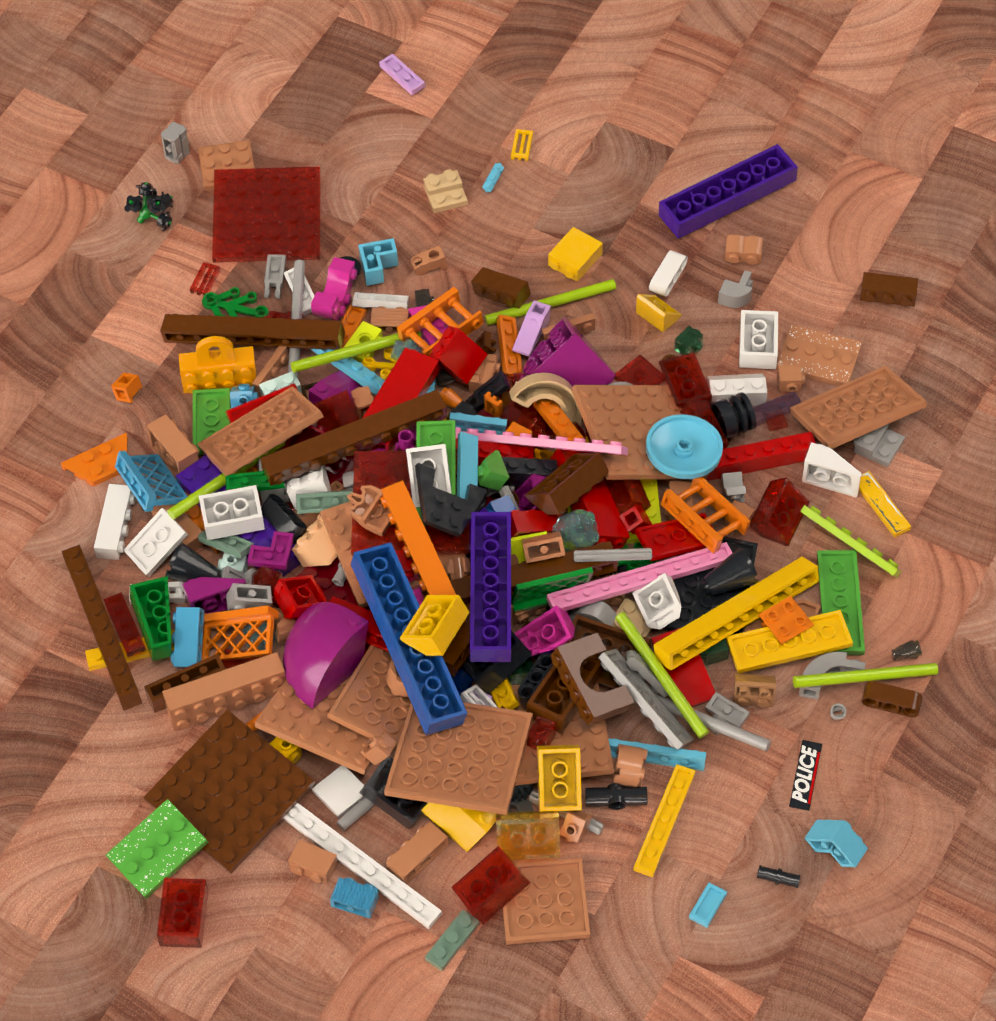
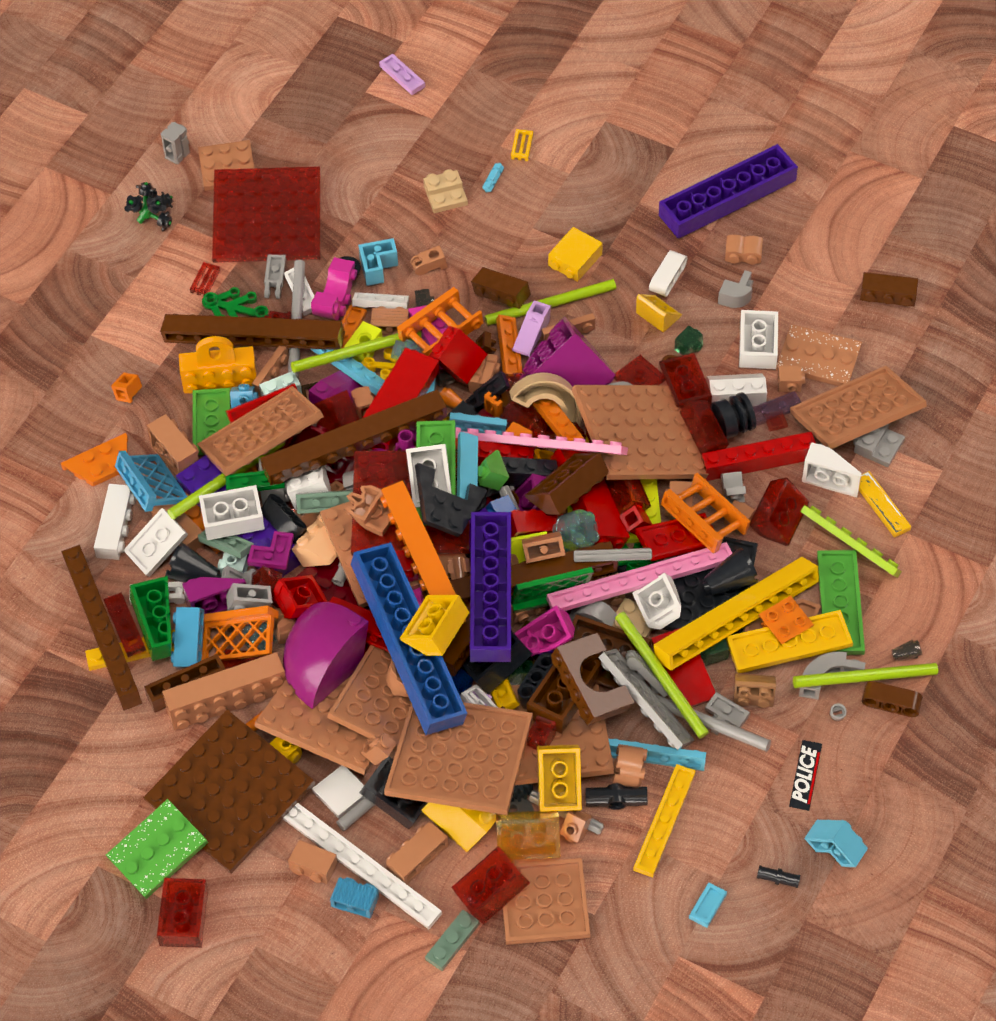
(684, 446): medium azure dish -> none

